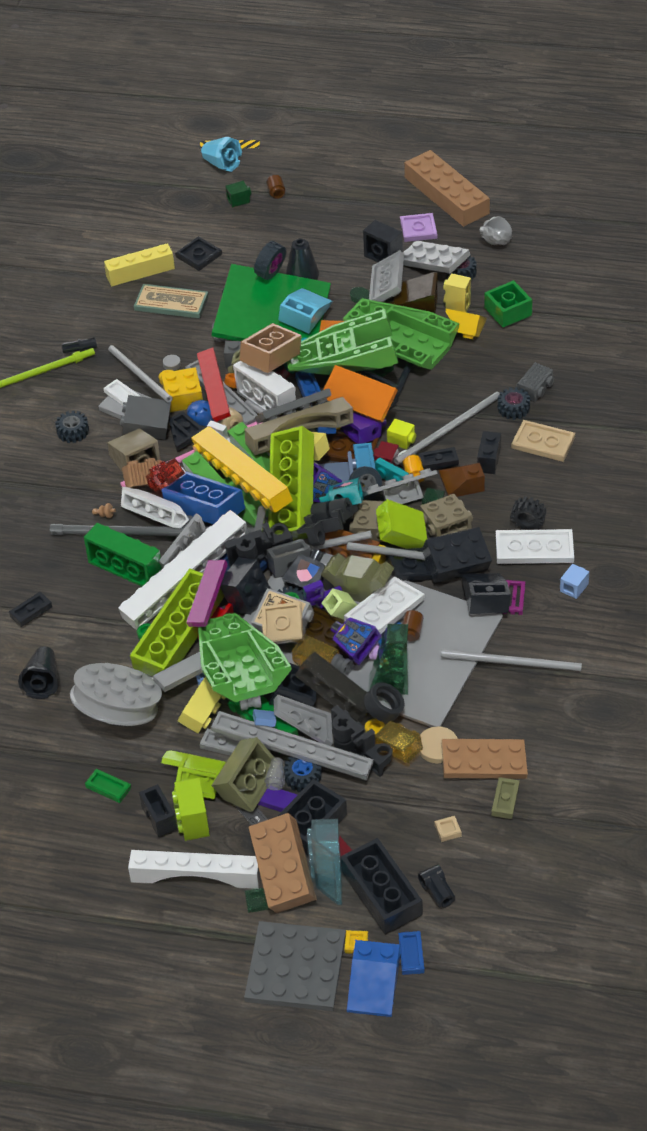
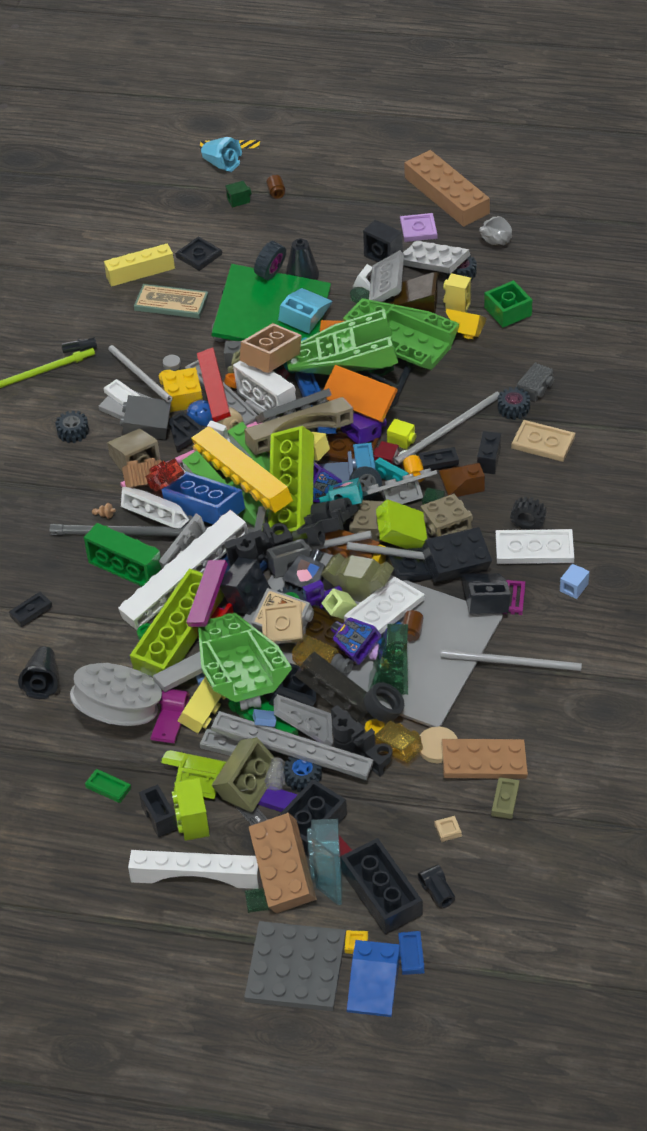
(167, 724): none -> magenta door
(361, 280): none -> white tile

